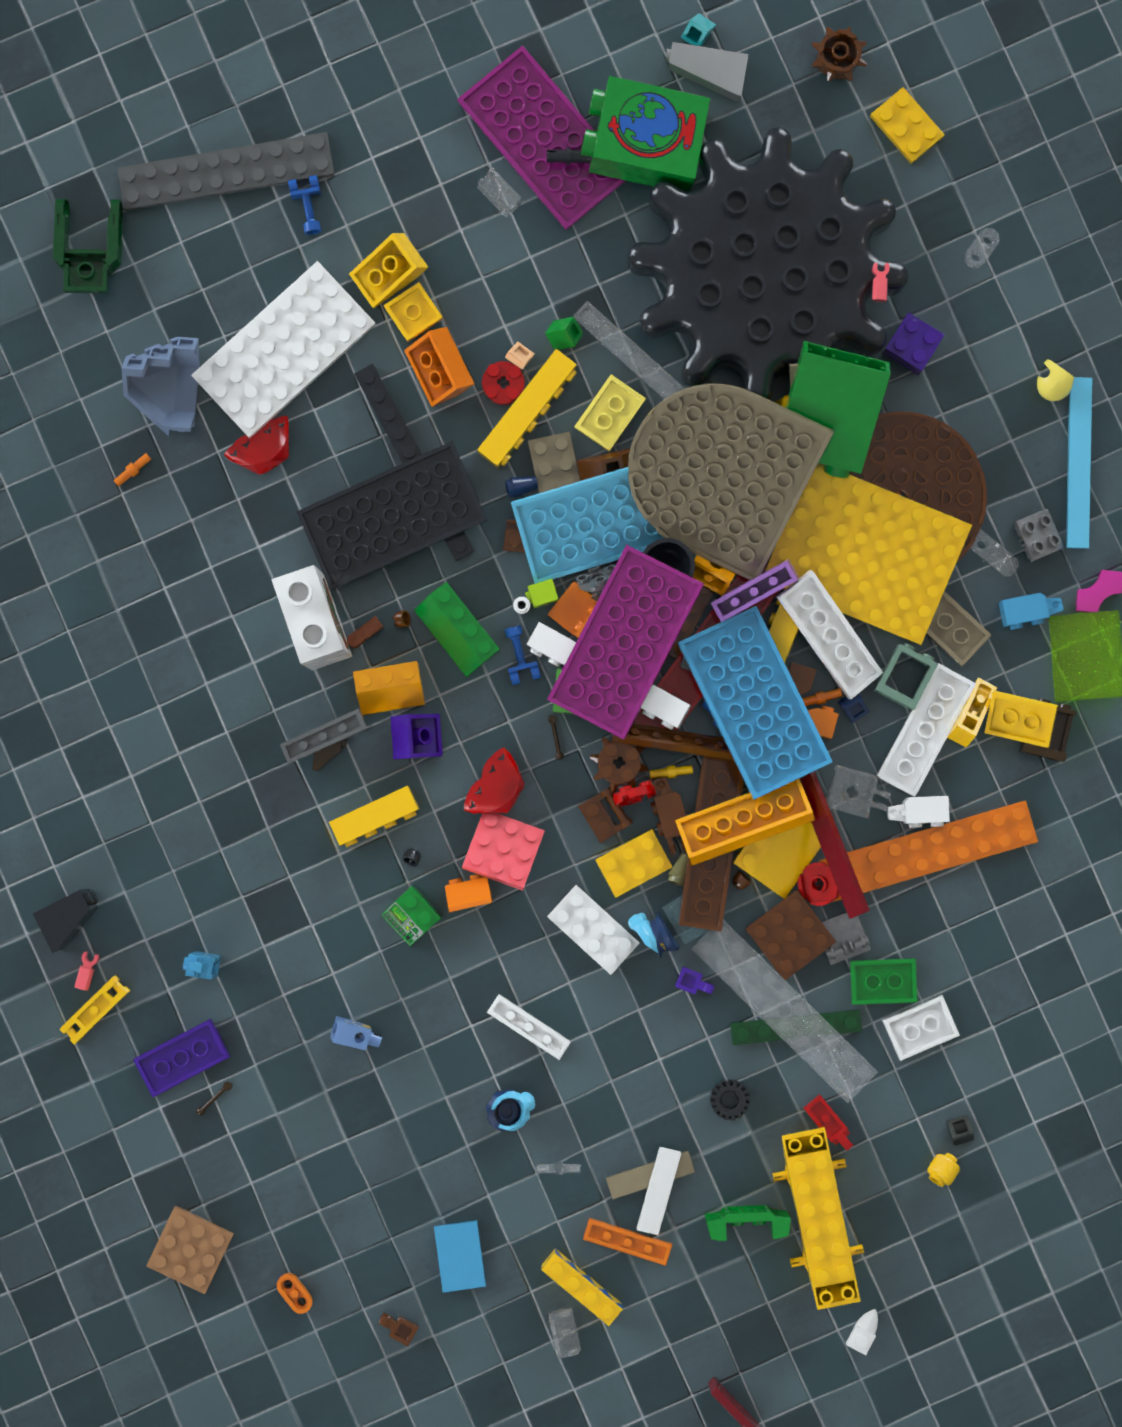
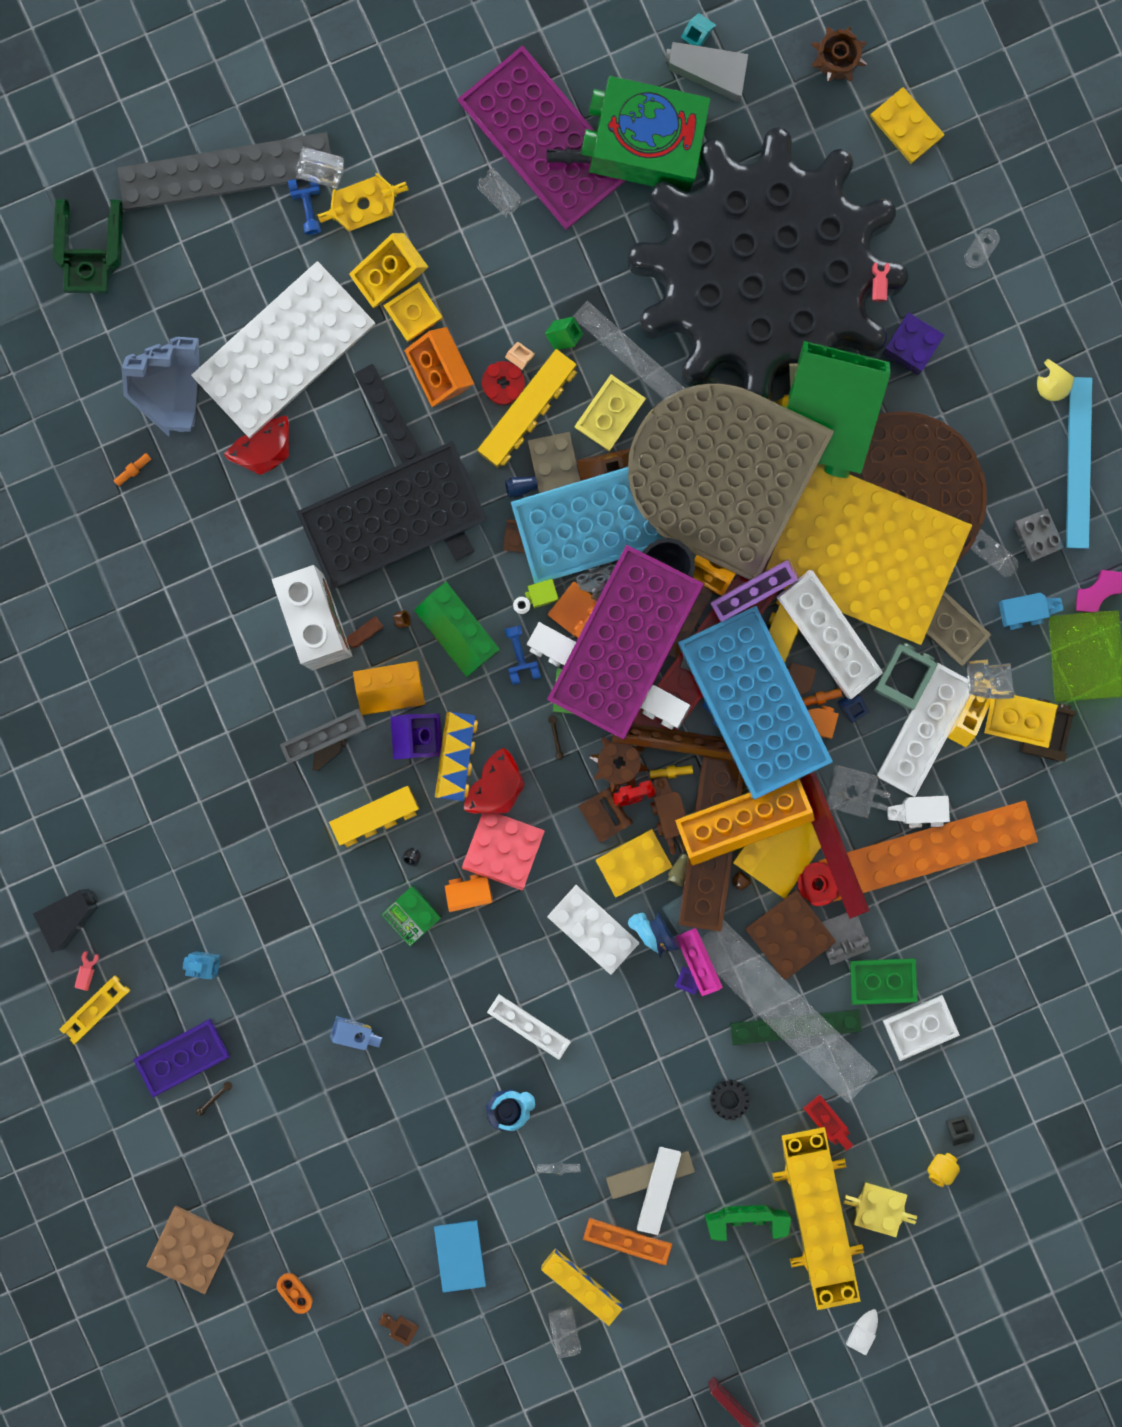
(319, 167): none -> clear hinge
(375, 190): none -> yellow plate
(455, 756): none -> brick
(699, 962): none -> dark pink plate
(880, 1209): none -> light yellow plate
(990, 681): none -> clear slope

